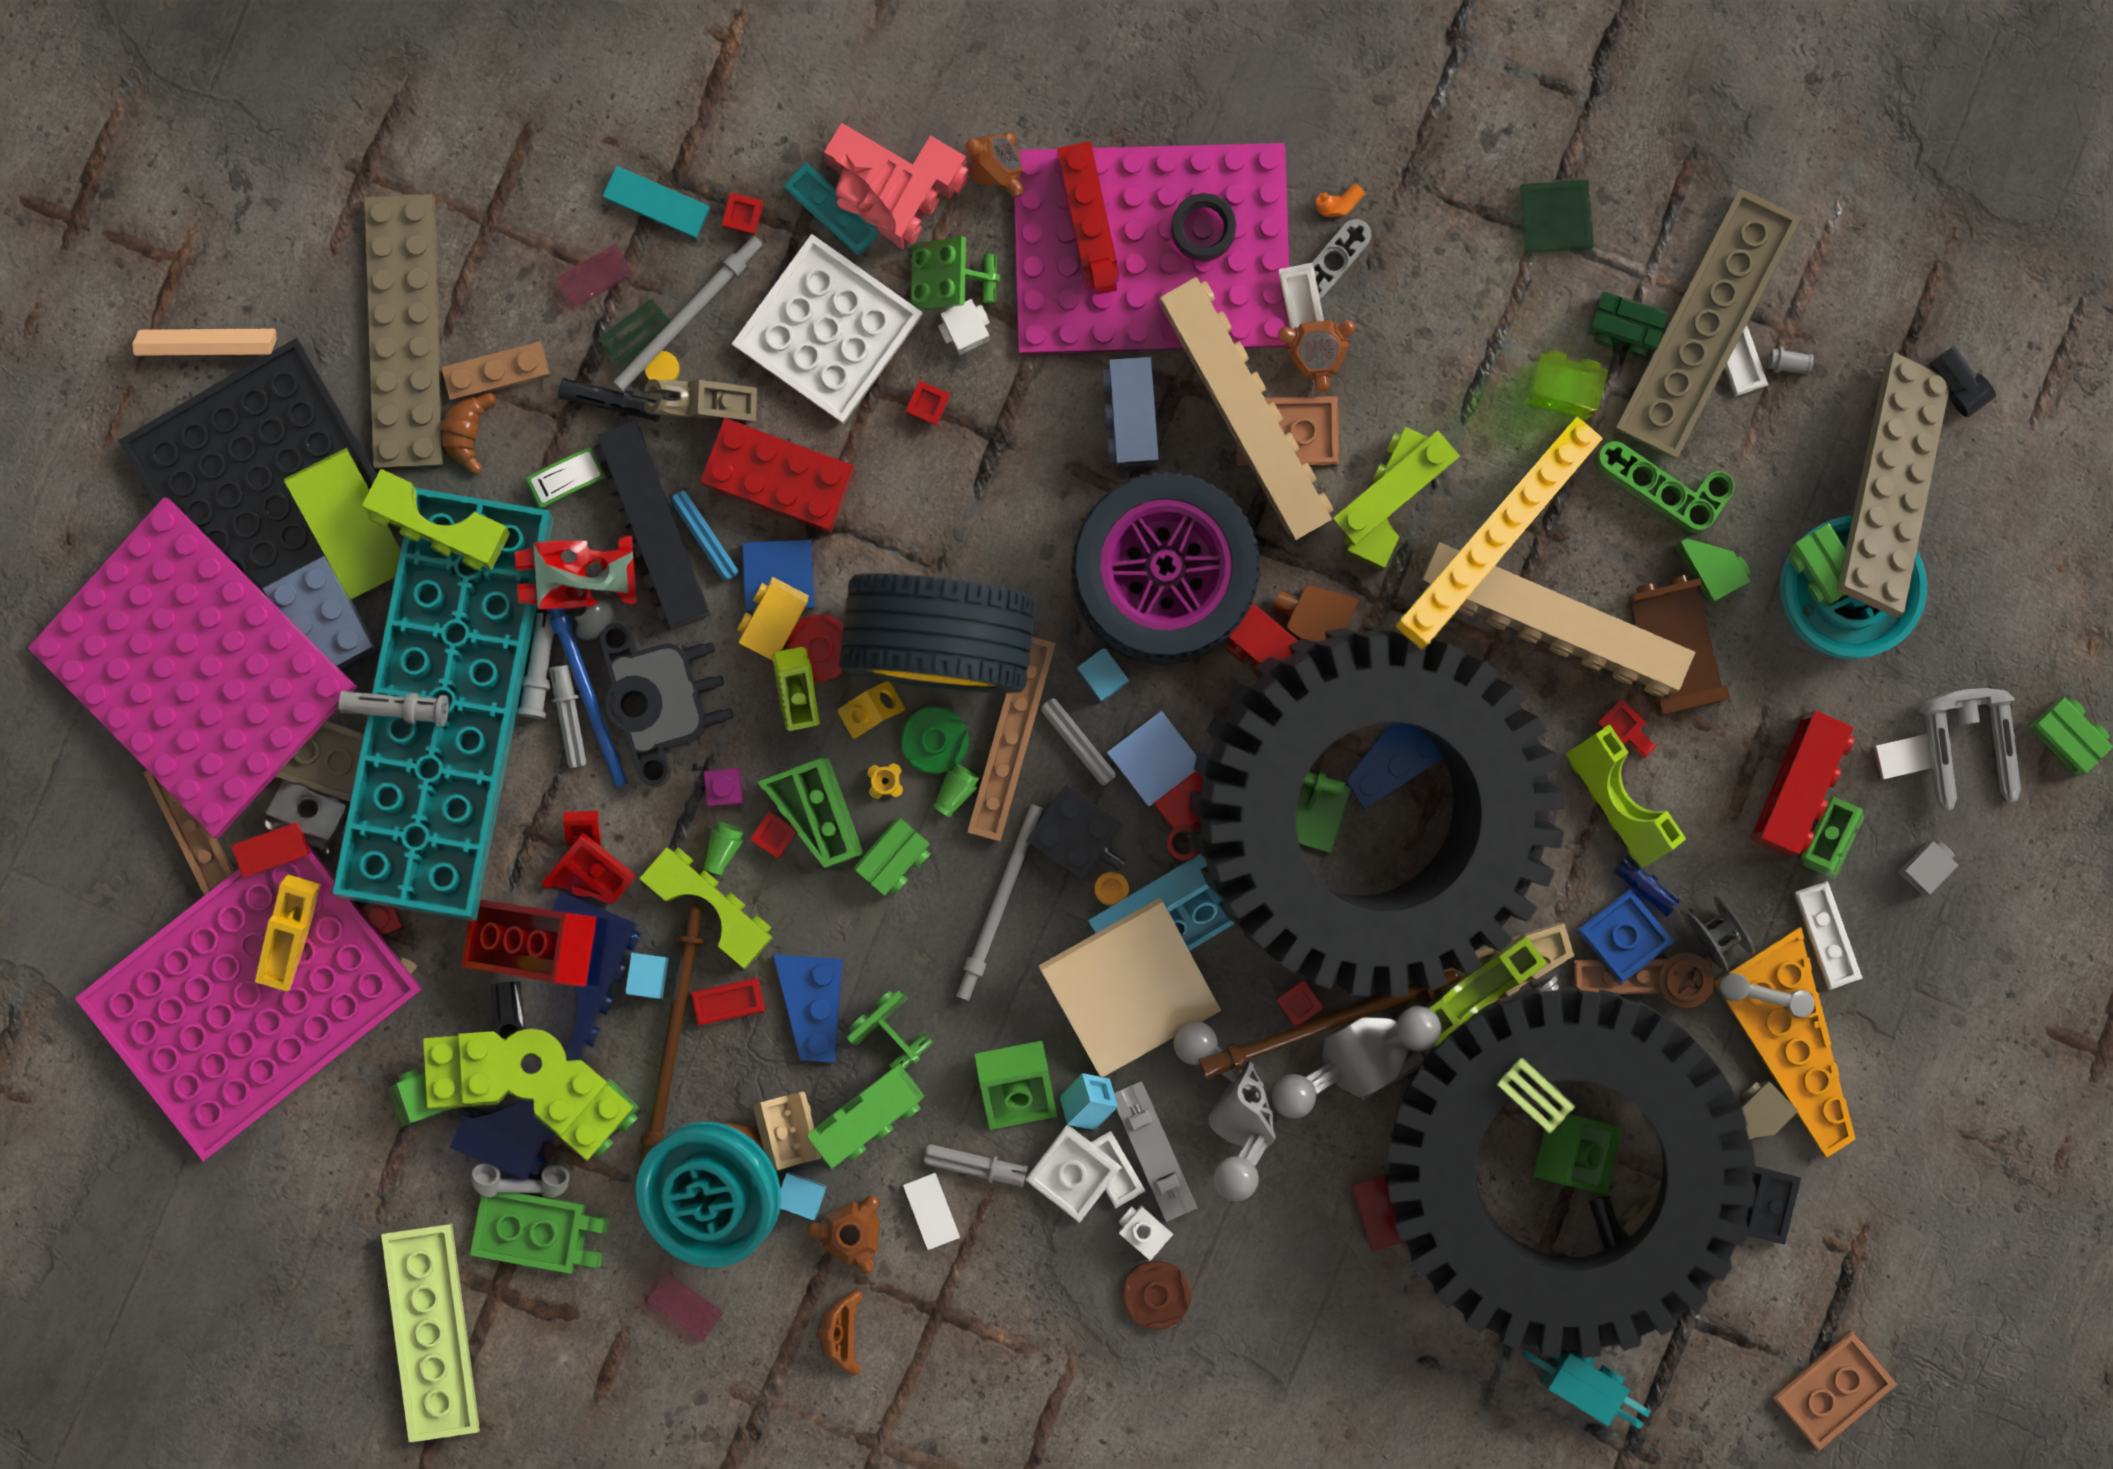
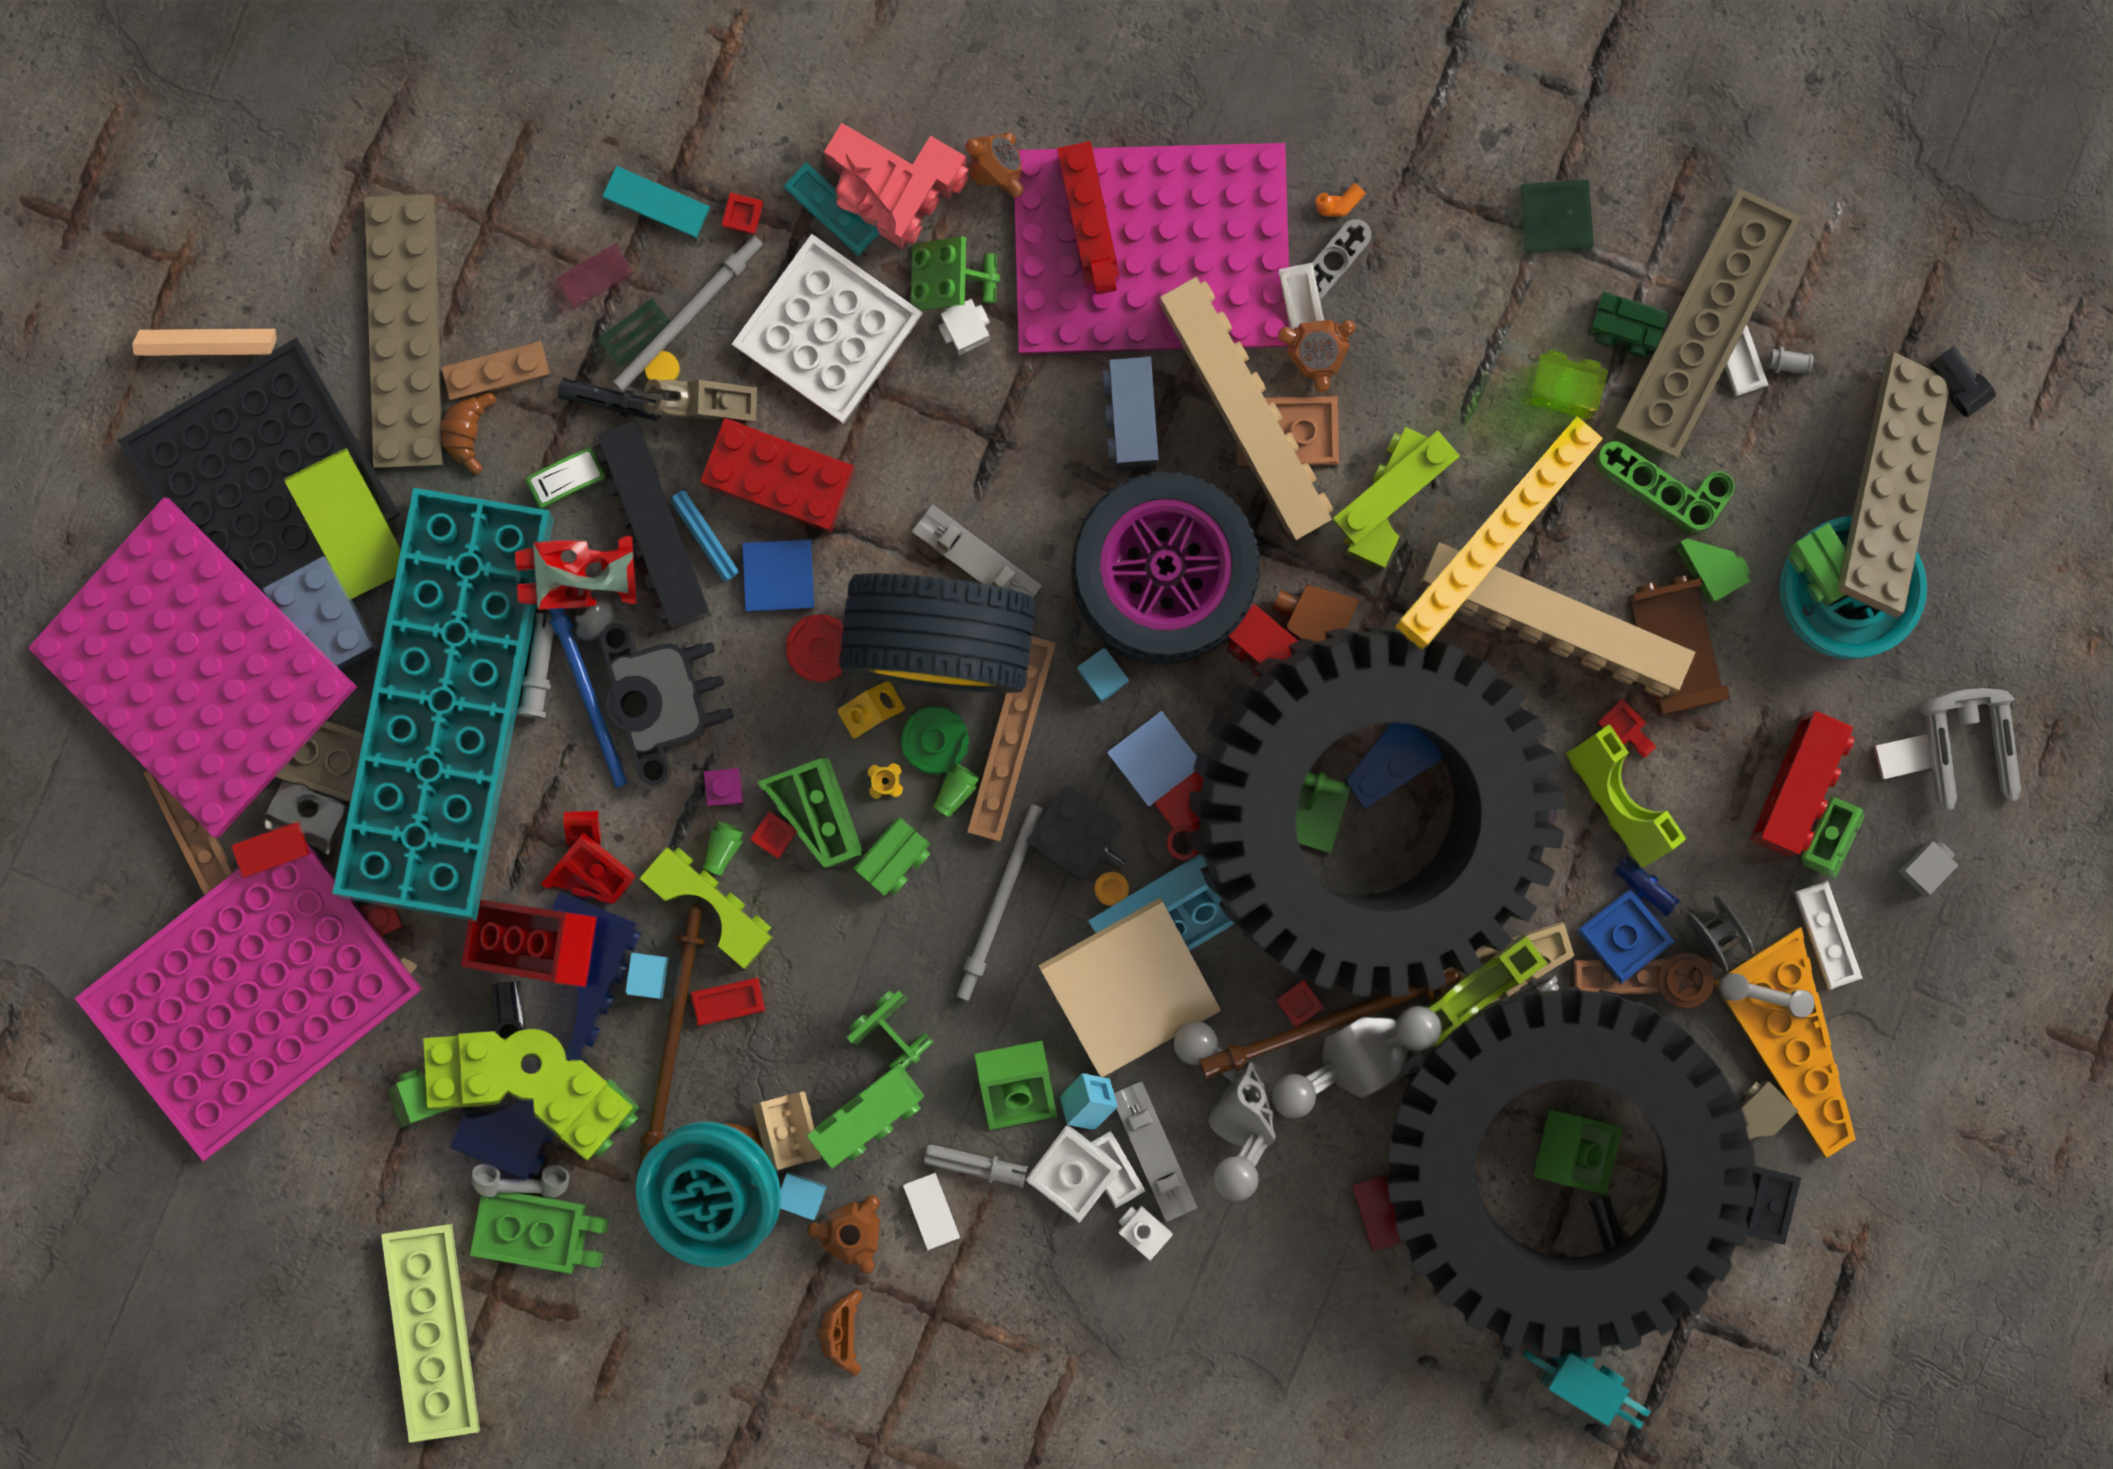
(287, 932): yellow slope -> none
(410, 708): light grey pin -> none
(475, 538): lime arch -> none
(565, 699): light grey axle -> none
(685, 1306): clear pink tile -> none
(772, 618): yellow brick -> none
(795, 688): lime brick -> none
(812, 1002): blue wing -> none
(928, 403): red plate -> none
(971, 553): none -> light grey hinge
(1078, 741): light grey axle -> none
(1156, 1294): copper tile -> none
(1207, 201): black tyre -> none
(1557, 1115): yellowish green tile -> none
(1834, 1390): nougat tile -> none
(2072, 735): bright green brick -> none

